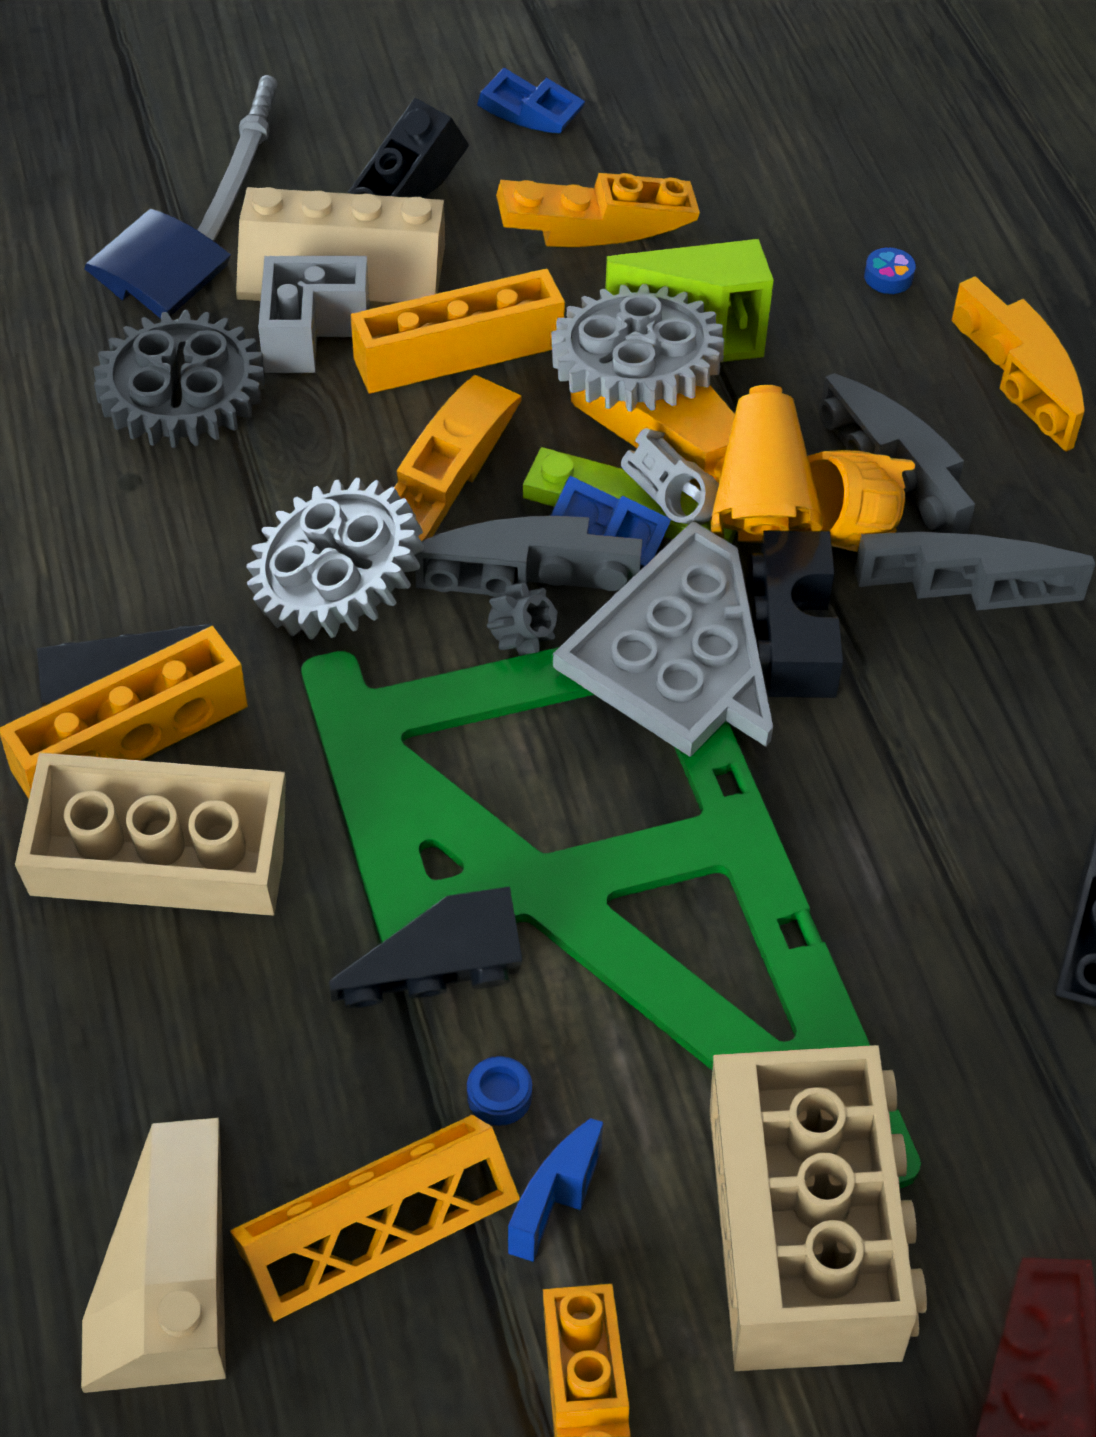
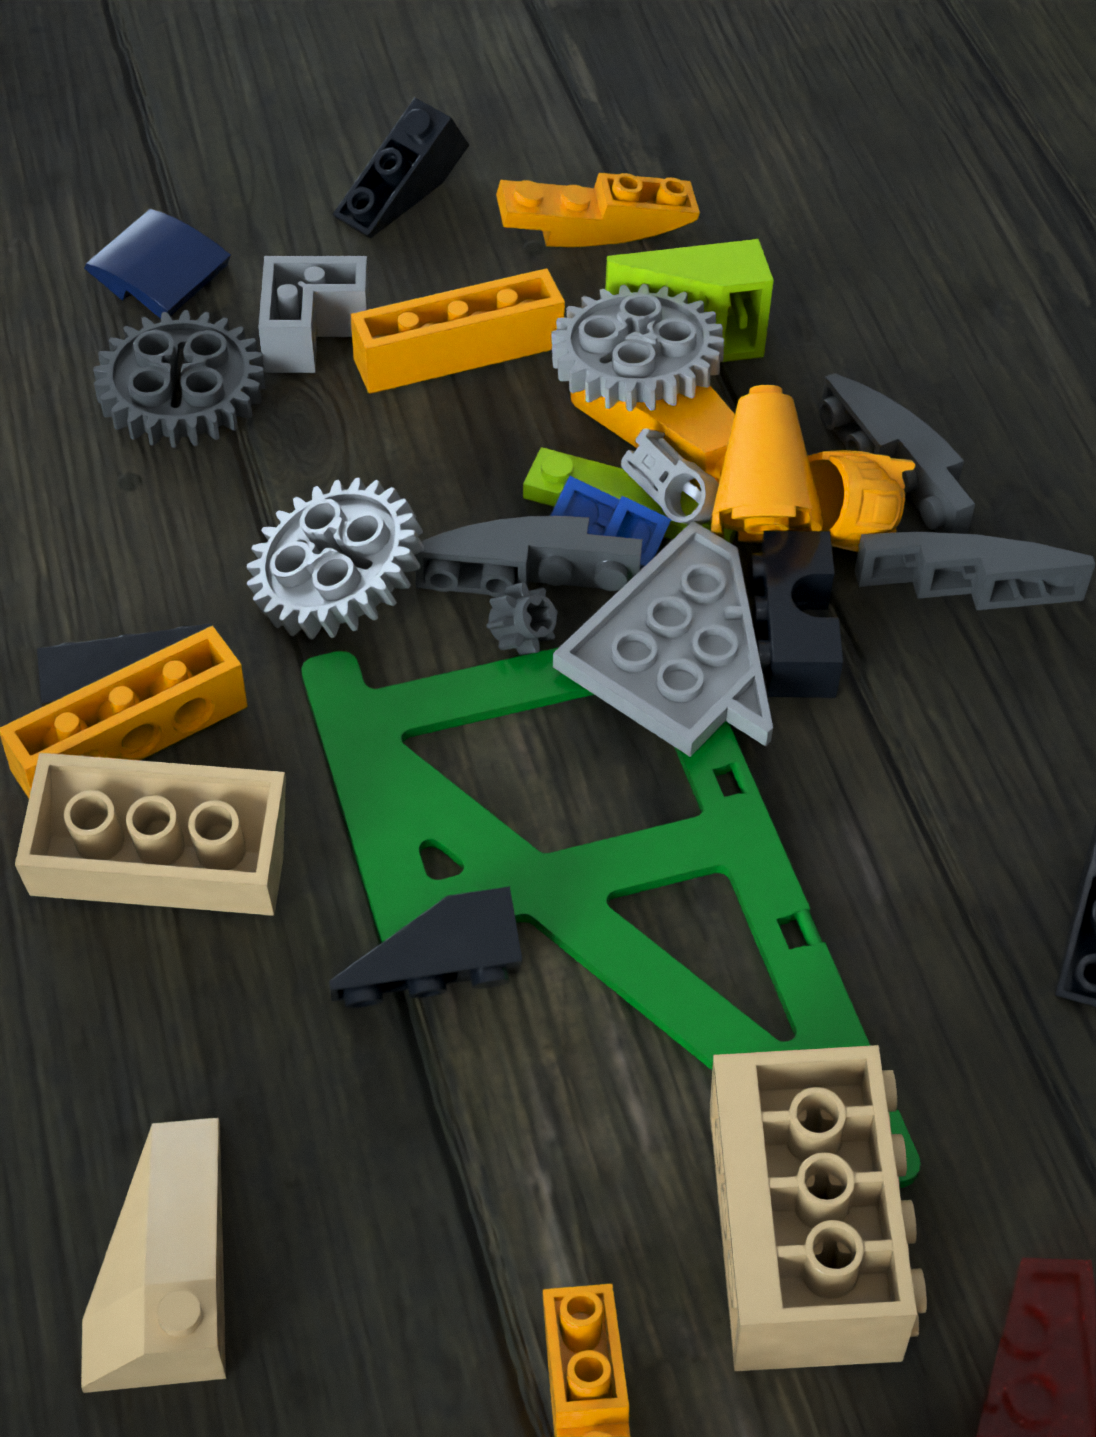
(253, 132): light grey sword -> none
(365, 1192): light orange fence -> none
(395, 233): tan slope -> none
(453, 449): light orange slope -> none
(499, 1090): blue tile -> none
(537, 108): blue slope -> none
(560, 1179): blue slope -> none
(889, 270): blue tile -> none
(1034, 362): light orange slope -> none

